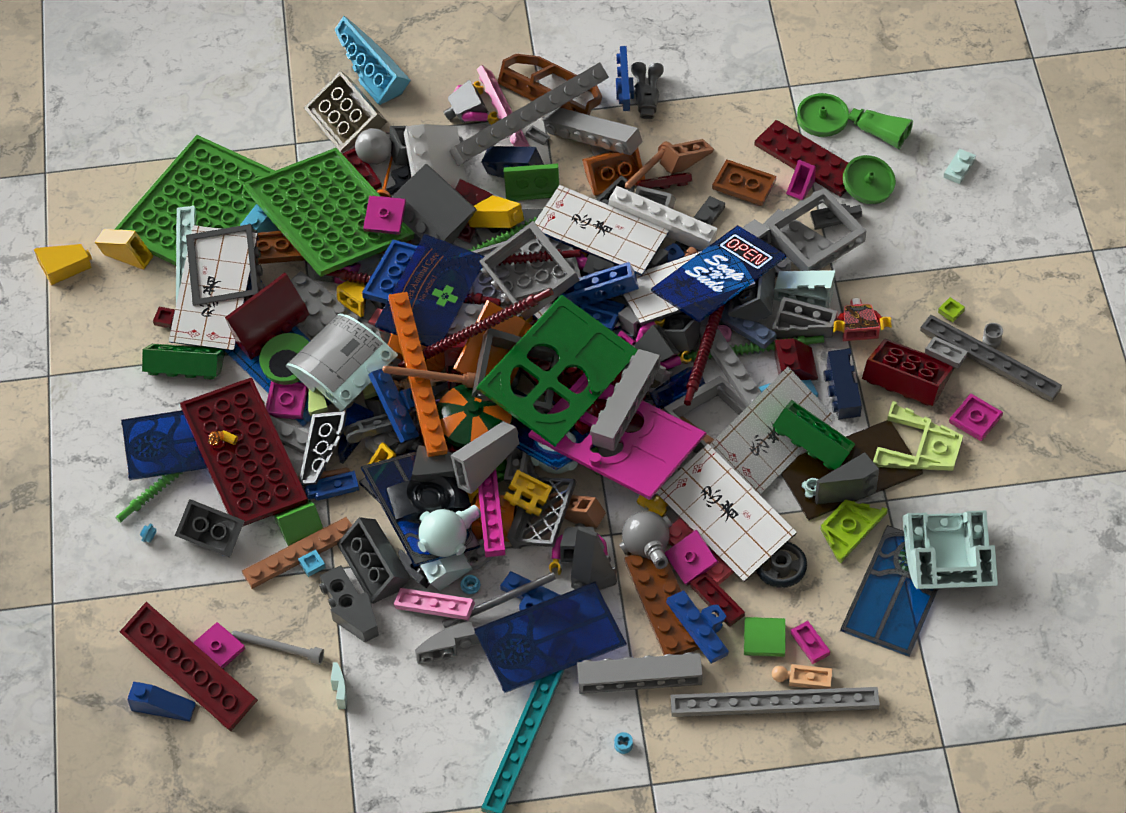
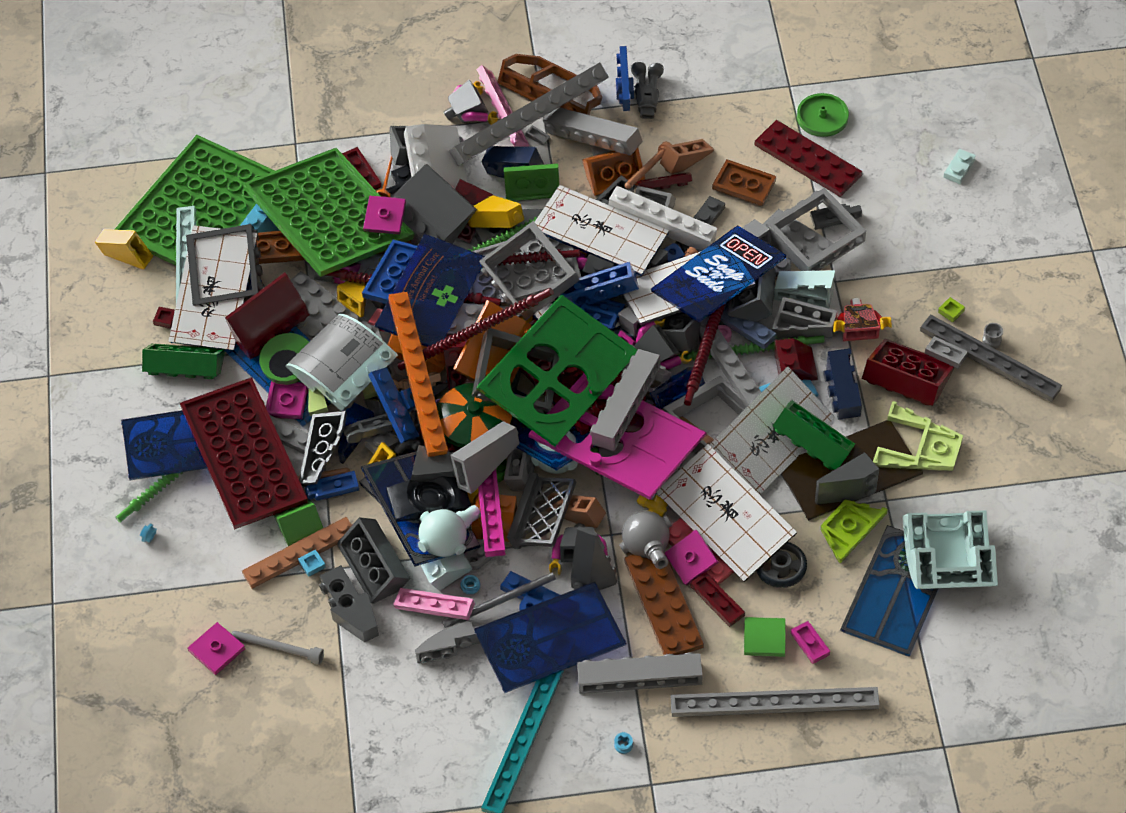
(63, 261): yellow slope -> none
(159, 702): blue slope -> none
(188, 666): dark red plate -> none
(209, 528): dark grey slope -> none
(223, 435): arm -> none
(338, 684): light aqua slope -> none
(343, 112): dark tan slope -> none
(373, 146): light grey piece -> none
(375, 69): medium azure wedge -> none
(415, 572): black slope -> none
(466, 379): nougat piece -> none
(530, 488): yellow plate -> none
(701, 625): blue plate -> none
(802, 180): dark pink slope -> none
(804, 676): light nougat plate -> none
(807, 485): light aqua plate -> none
(869, 179): bright green piece -> none
(886, 127): bright green piece -> none
(976, 417): dark pink plate -> none

